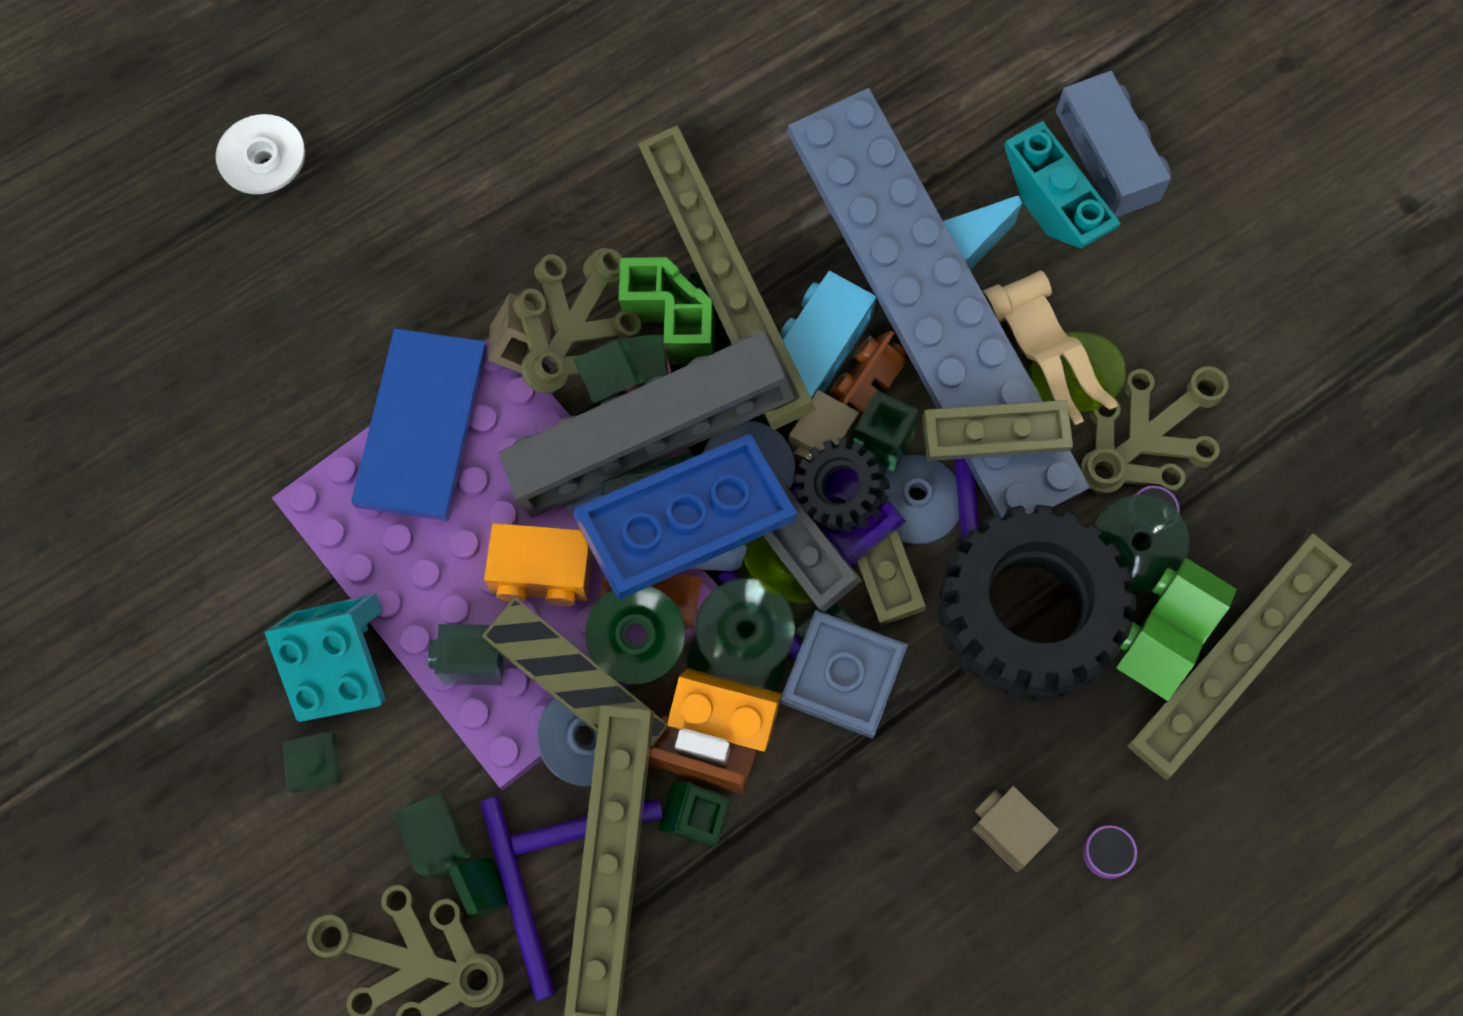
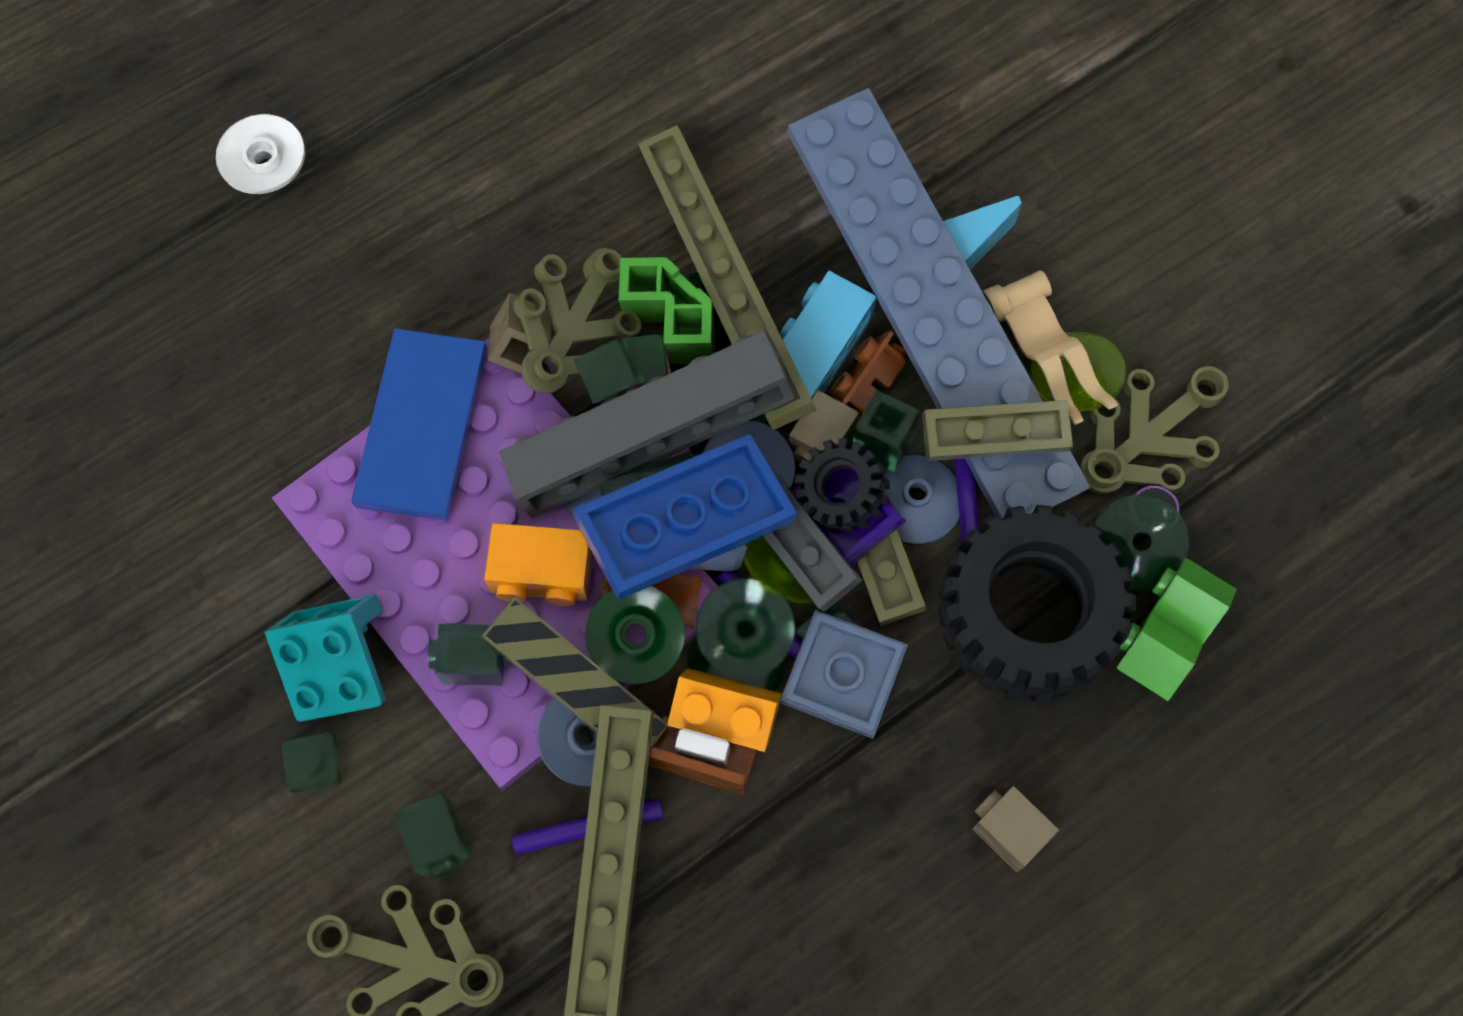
(479, 887): dark green slope -> none
(517, 899): dark purple bar -> none
(694, 813): dark green slope -> none
(1057, 189): teal slope -> none
(1109, 852): black tile -> none
(1113, 143): sand blue brick -> none
(1239, 656): olive plate -> none

